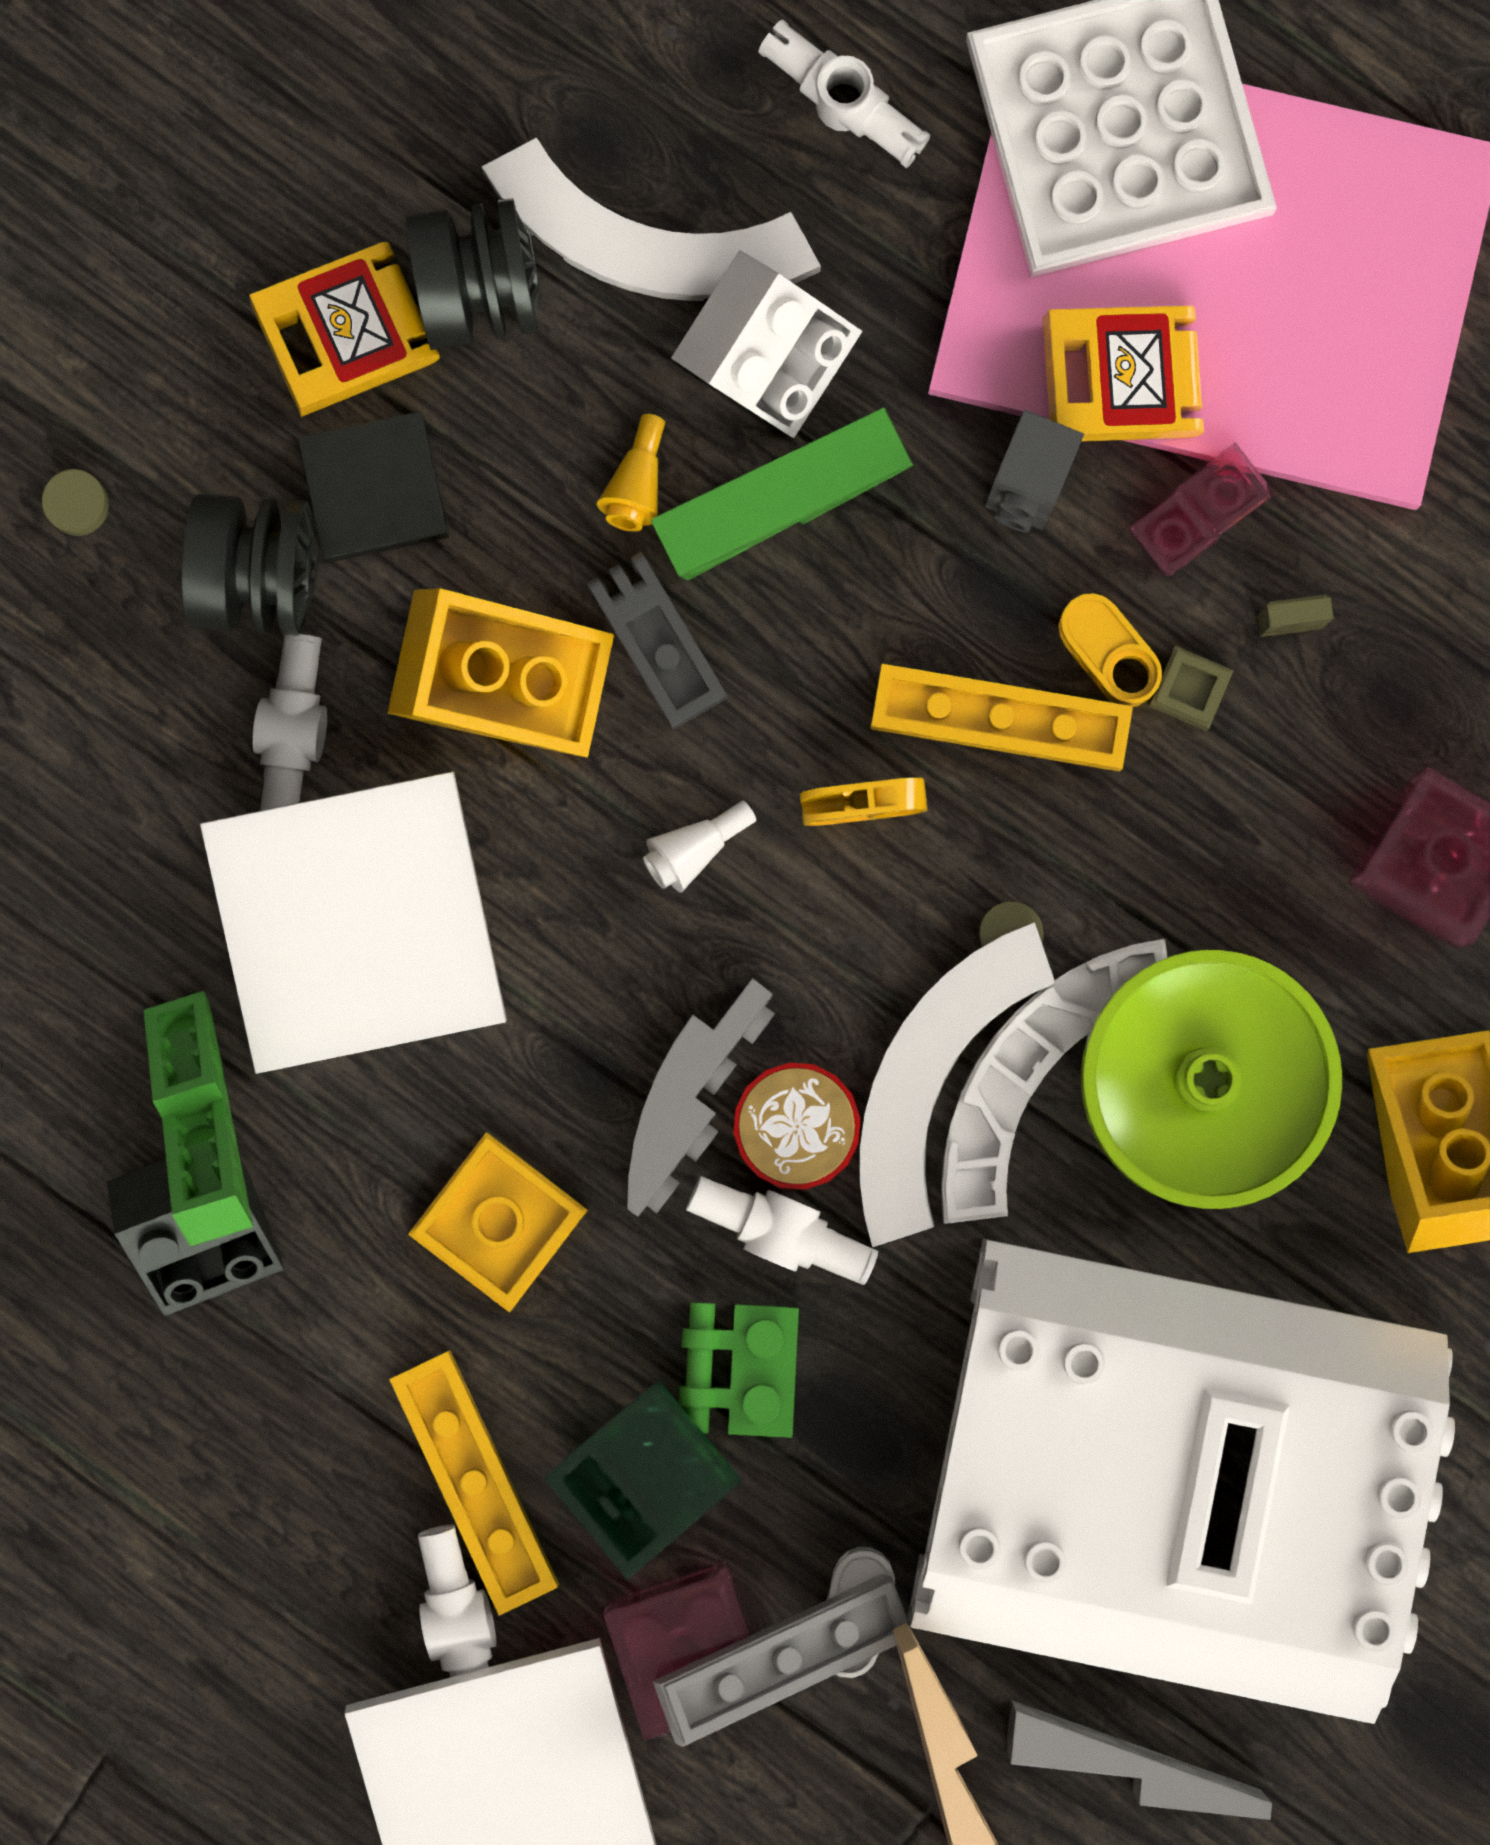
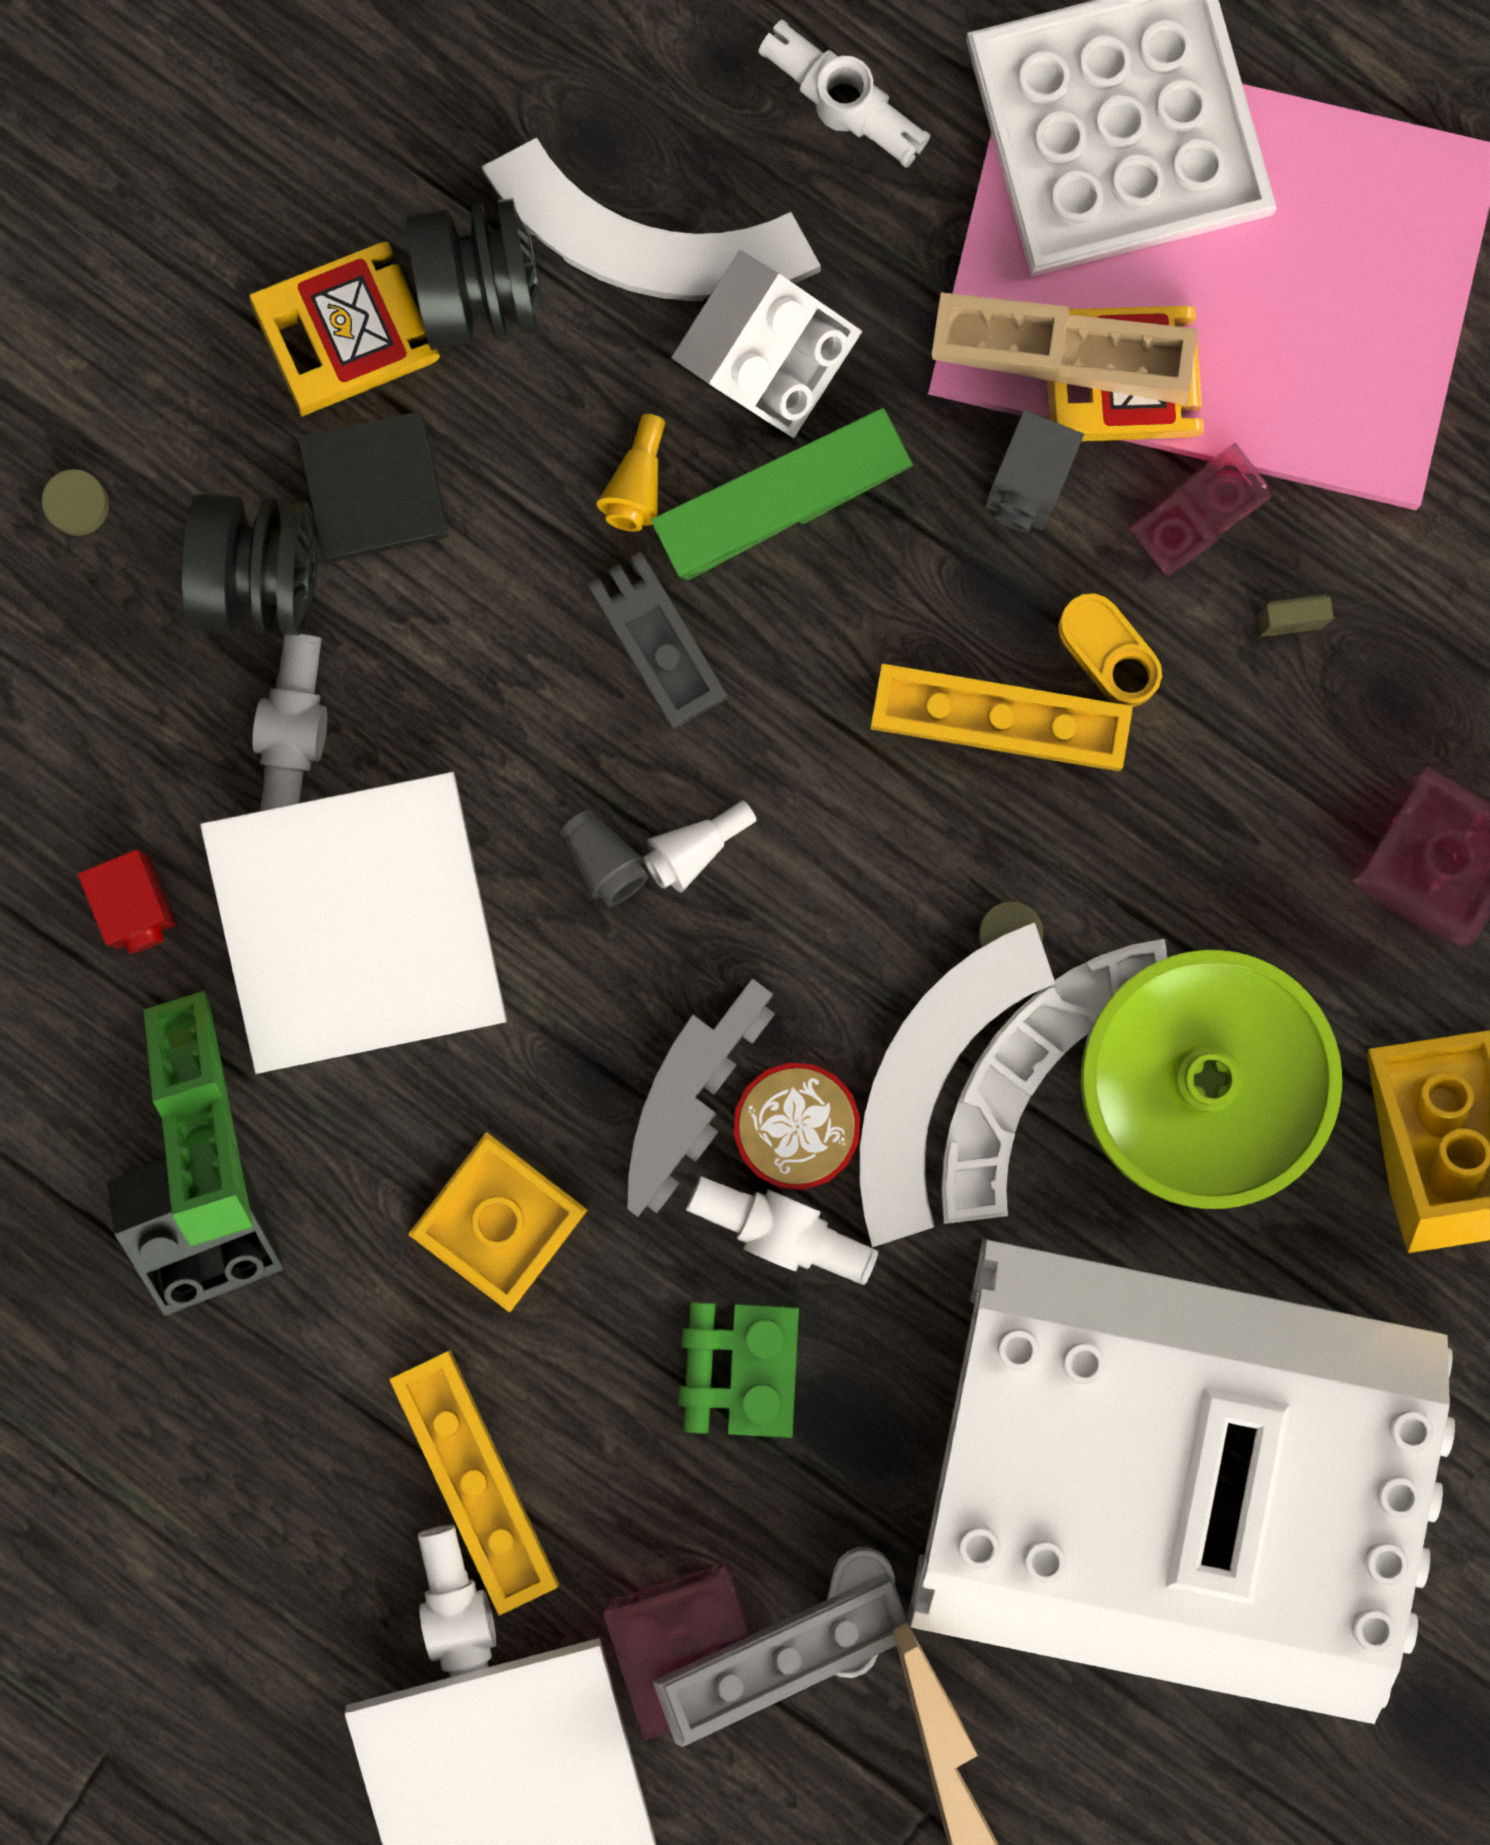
(128, 902): none -> red brick
(500, 672): yellow slope -> none
(604, 859): none -> flat silver cone
(642, 1479): clear green slope -> none
(863, 801): yellow piece -> none
(1066, 348): none -> tan slope
(1158, 1780): light grey slope -> none
(1191, 688): olive tile -> none

